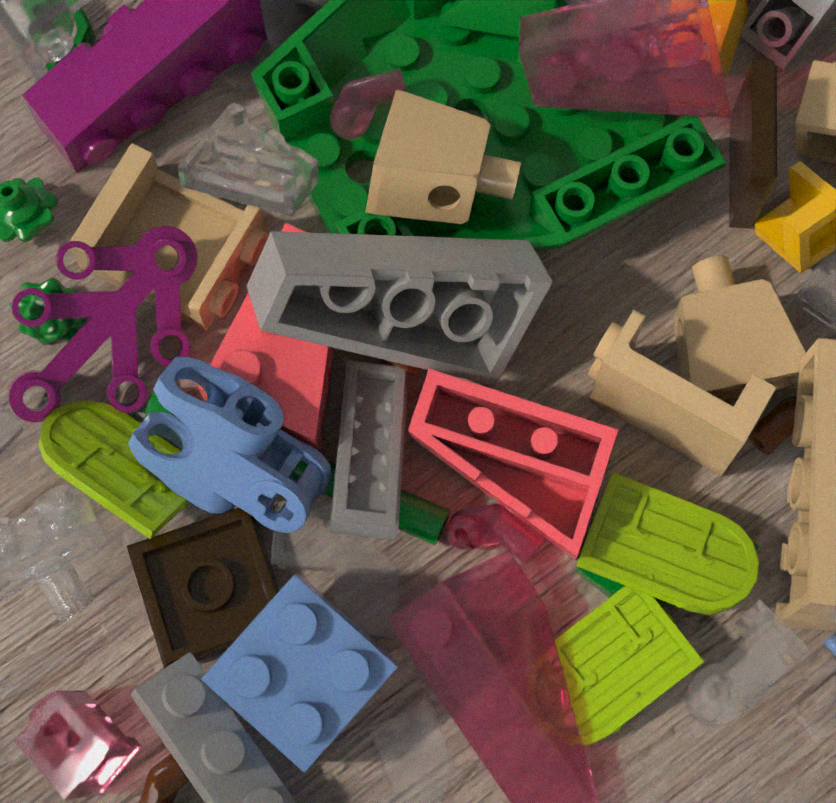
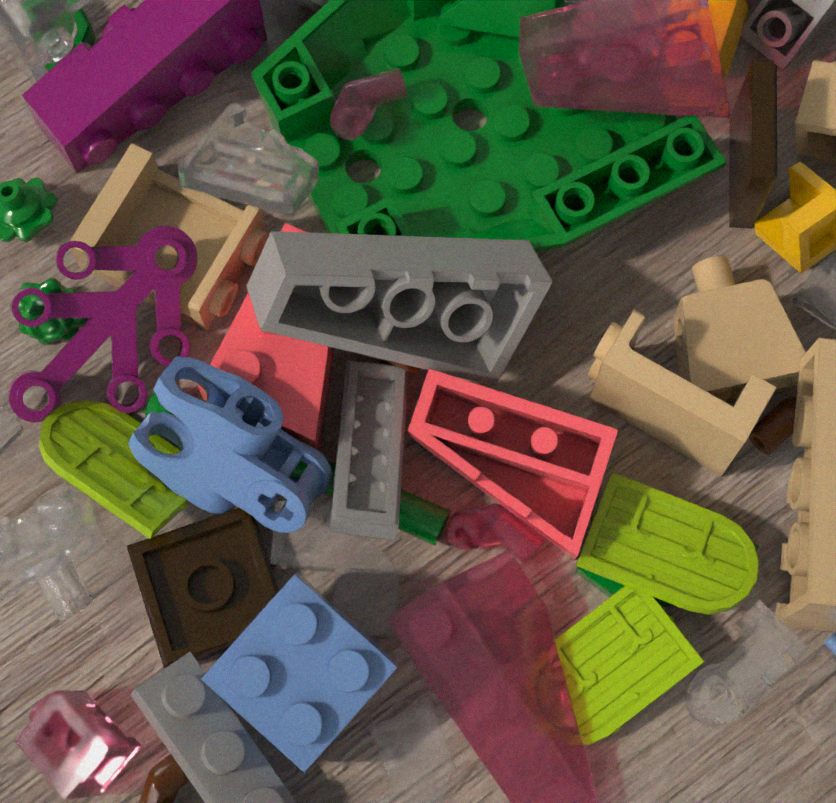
(435, 163): tan torso -> none

